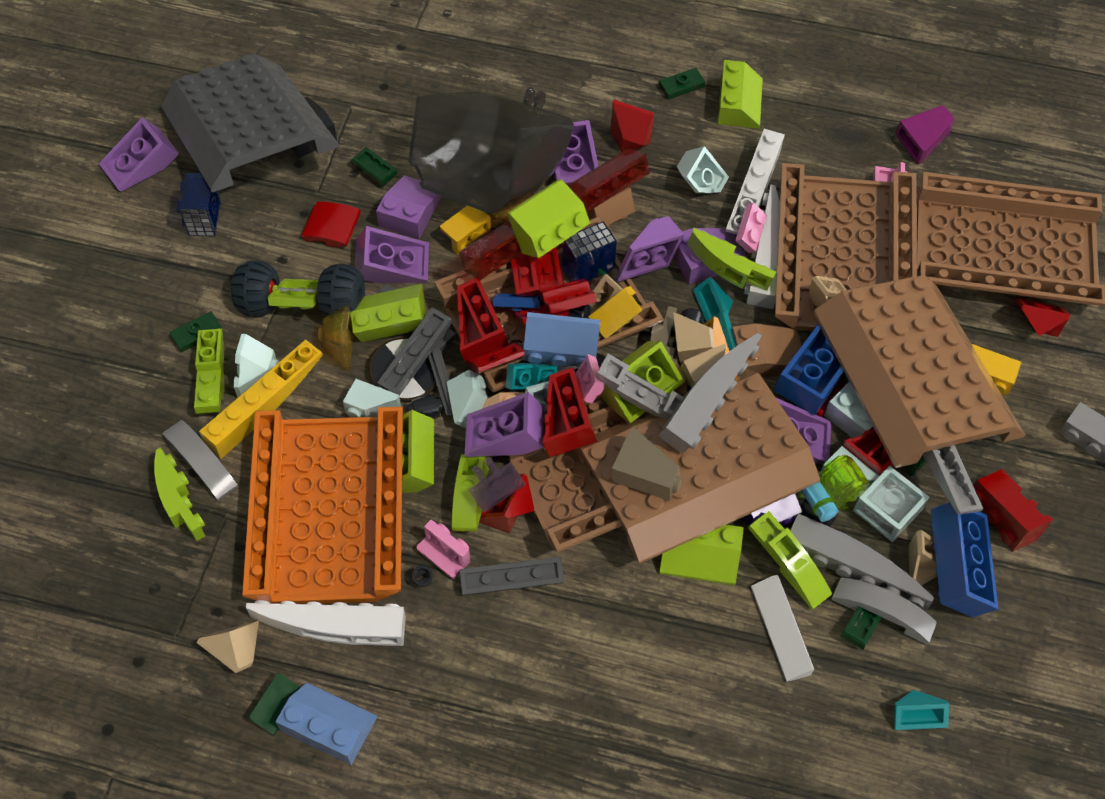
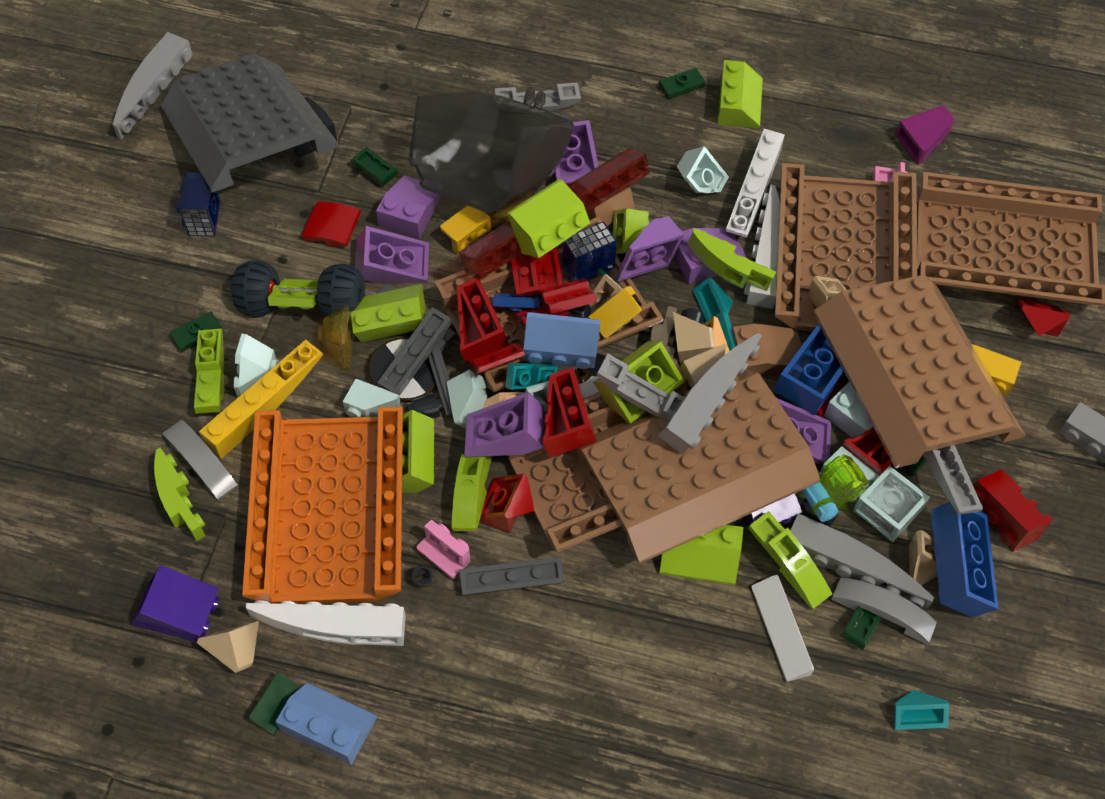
(138, 155): medium lavender slope -> none
(150, 80): none -> light grey slope
(176, 605): none -> dark purple slope
(496, 486): hinge -> none
(564, 96): none -> light grey slope
(589, 382): bright pink plate -> none
(627, 227): none -> lime slope
(630, 125): red slope -> none
(646, 467): dark tan slope -> none
(751, 227): bright pink plate -> none

